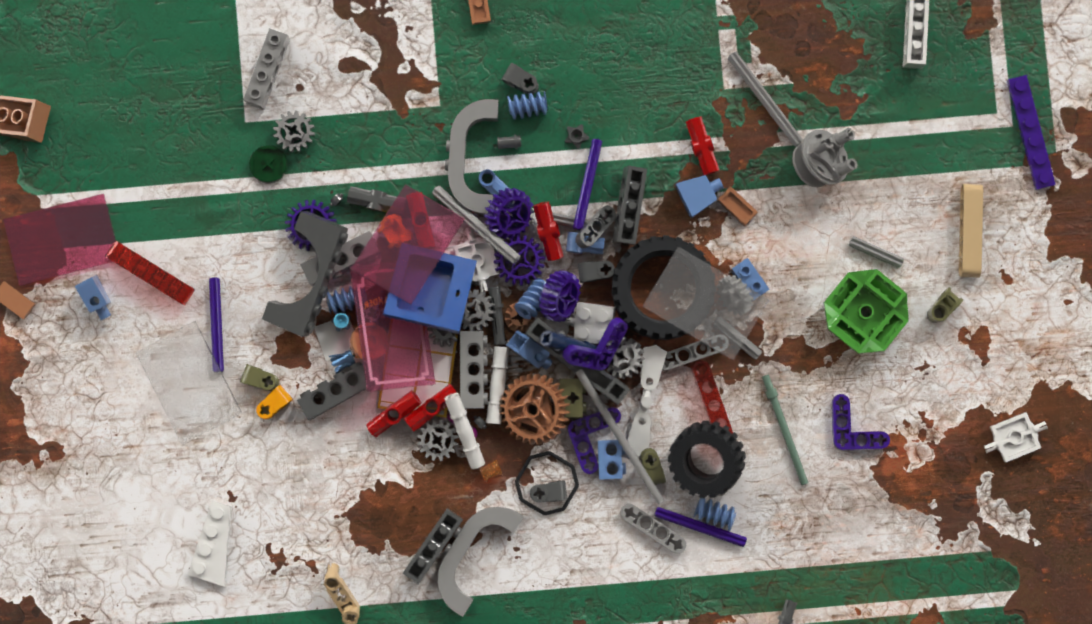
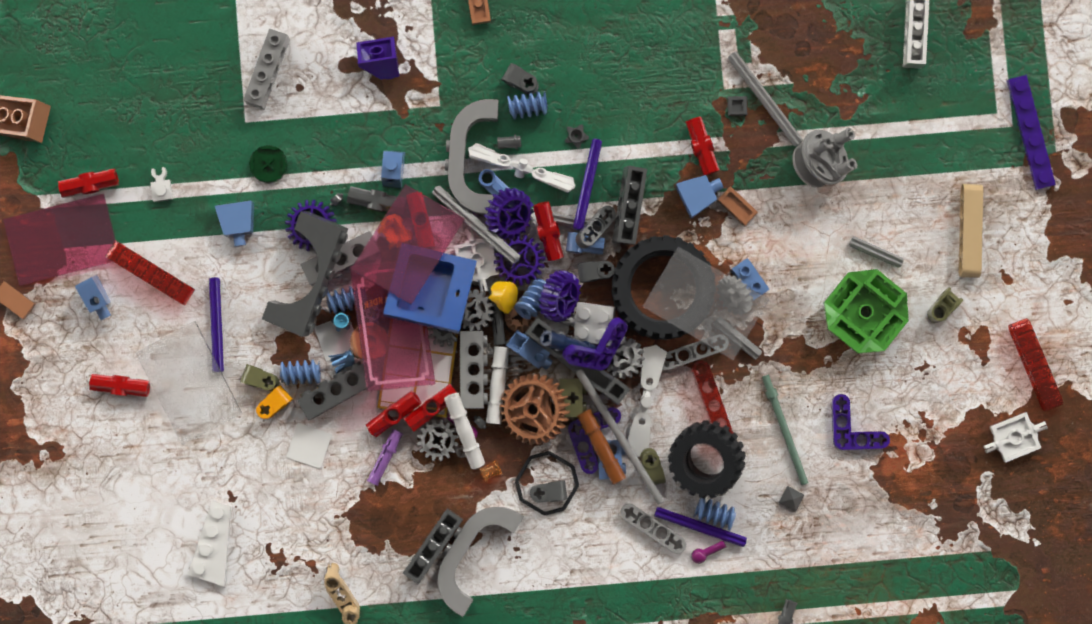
(88, 183): none -> red piece
(119, 385): none -> red piece
(161, 188): none -> white plate
(236, 220): none -> medium blue torso
(289, 138): light grey gear -> none
(303, 372): none -> medium blue piece
(309, 445): none -> white sticker
(378, 57): none -> dark purple slope
(387, 452): none -> medium lavender pin
(392, 169): none -> medium blue torso
(504, 295): none -> yellow hair
(521, 168): none -> white piece
(601, 446): none -> dark orange piece
(699, 555): none -> magenta bar
(737, 105): none -> dark grey tile
(791, 498): none -> dark grey slope
(1035, 364): none -> clear red beam

